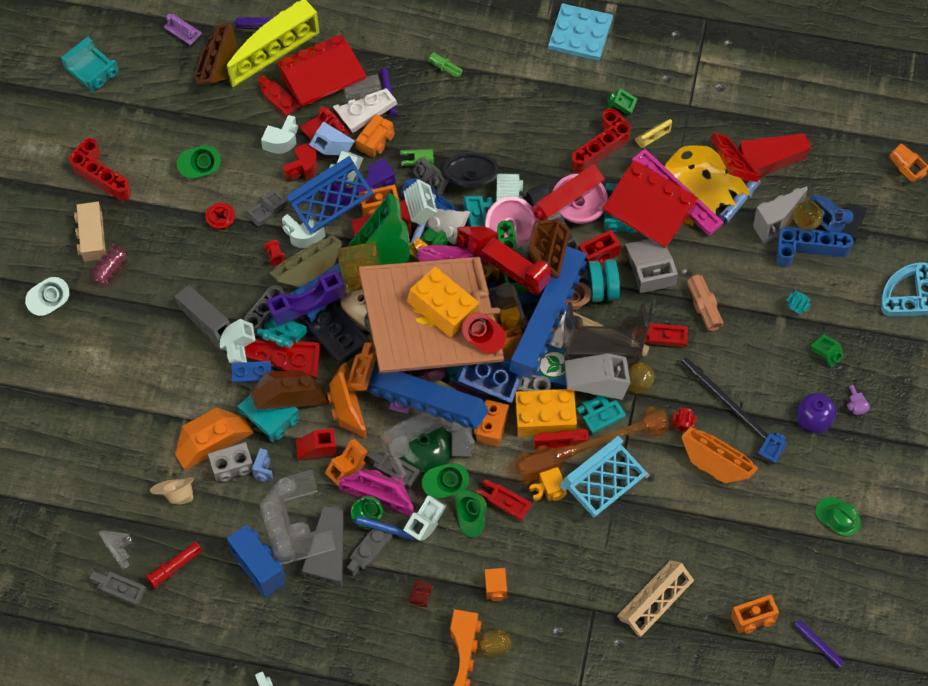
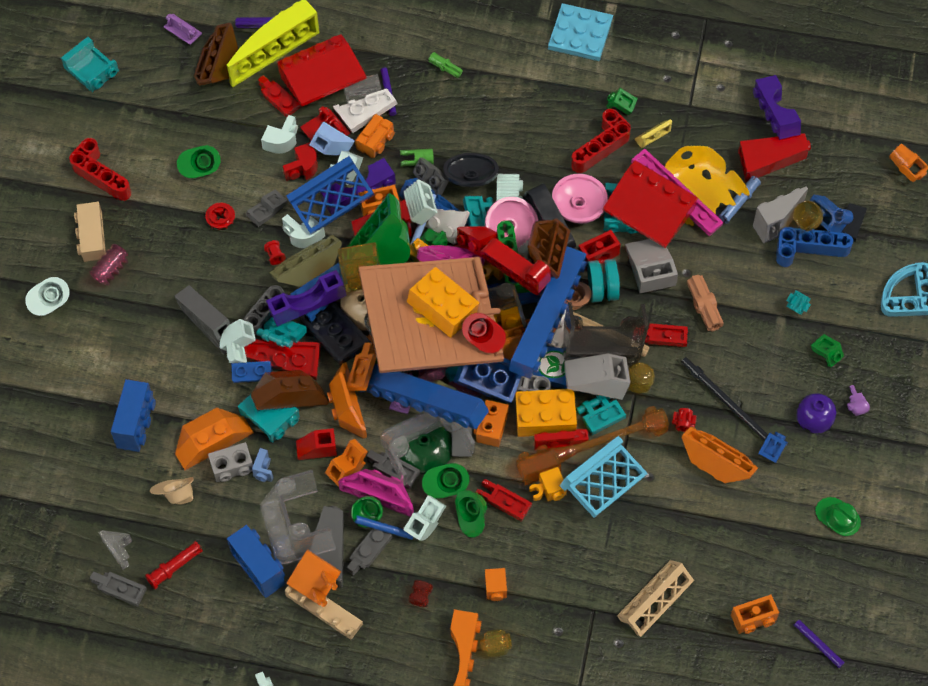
(133, 415): none -> blue brick
(314, 578): none -> orange plate
(330, 614): none -> tan hinge
(568, 193): red slope -> none
(733, 159): red wing -> none
(783, 121): none -> dark purple arch

